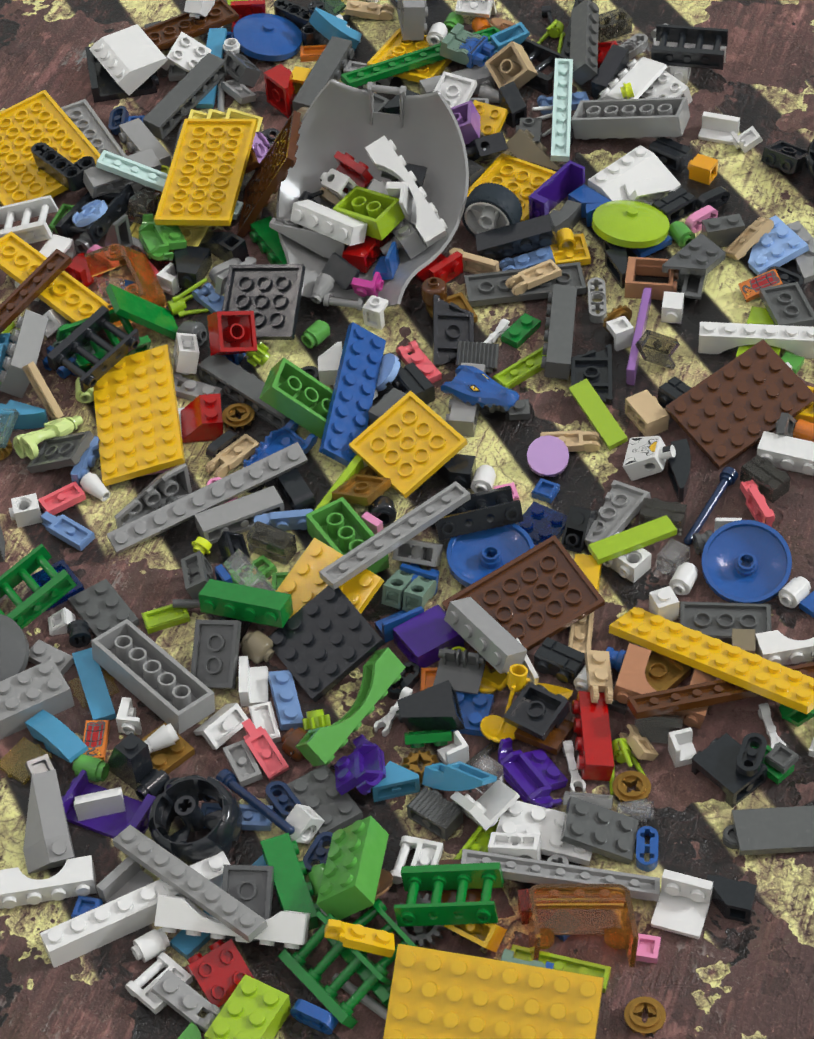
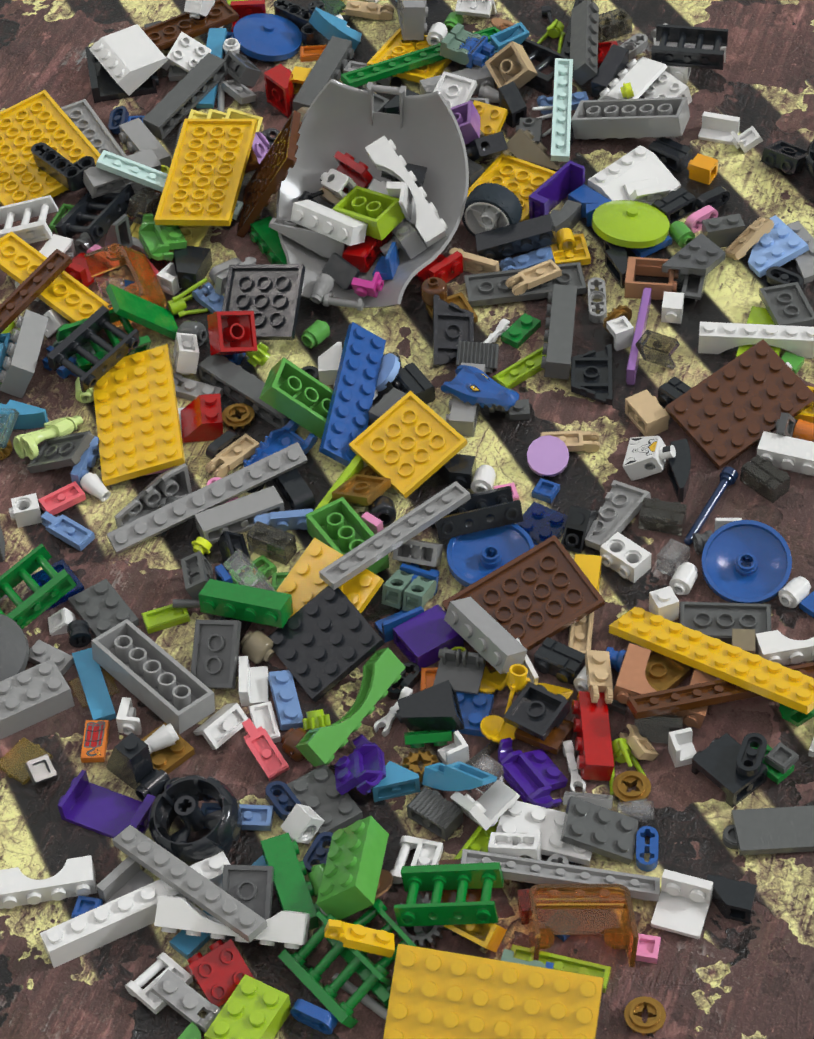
(42, 391): tan tile -> none
(47, 831): light grey wedge -> none
(56, 736): dark azure slope -> none
(90, 213): light blue tile -> none
(96, 768): bright green brick -> none
(99, 804): white panel -> none
(150, 945): white brick -> none
(225, 245): black slope -> none
(230, 781): dark blue piece -> none
(242, 763): light grey plate -> none
(374, 312): white bracket -> none
(420, 360): coral plate -> none
(480, 23): orange brick -> none
(598, 414): lime tile -> none
(632, 539): lime tile -> none
(751, 287): tile -> none
(756, 503): coral hinge -> none
(765, 714): white piece -> none

